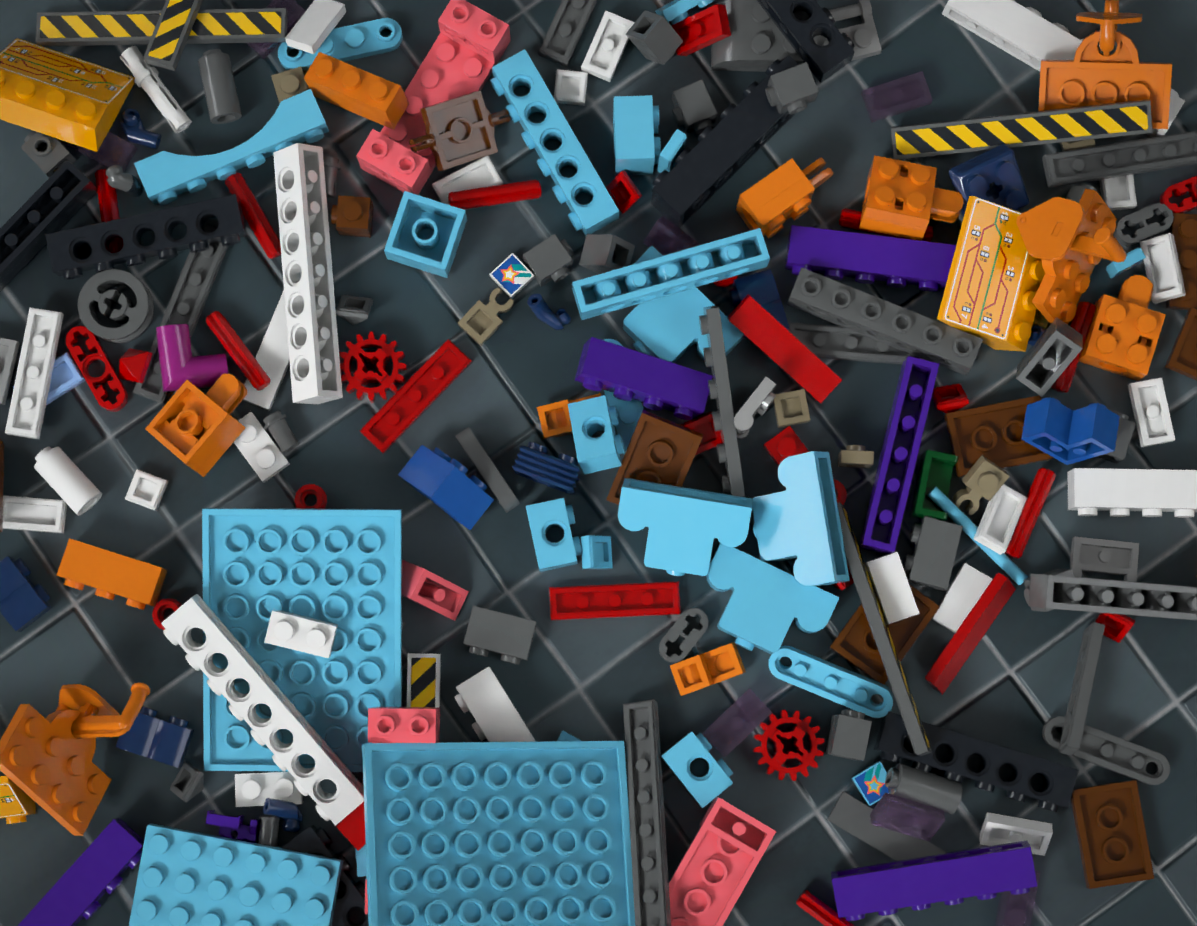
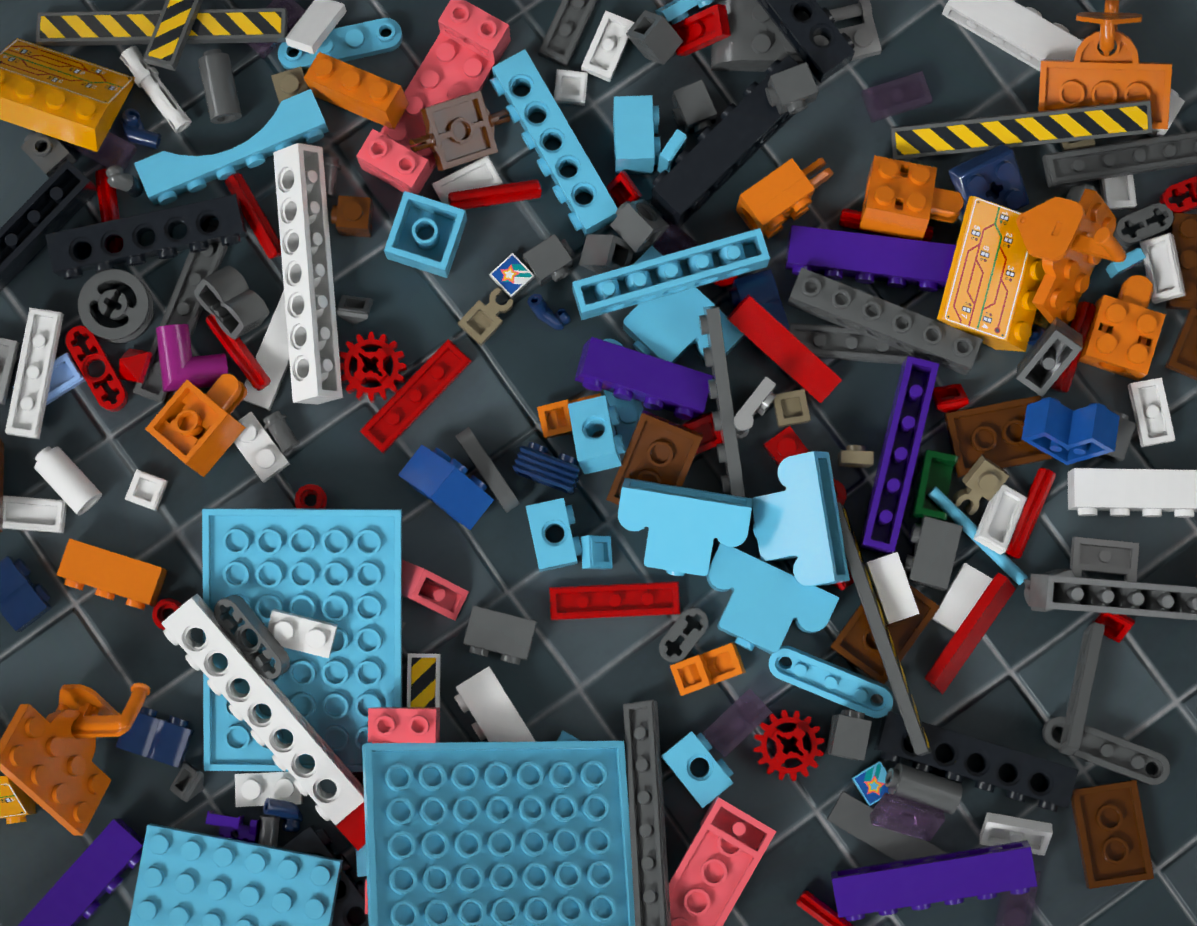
(231, 302): none -> dark grey brick
(238, 634): none -> dark grey beam
(639, 224): none -> dark grey brick

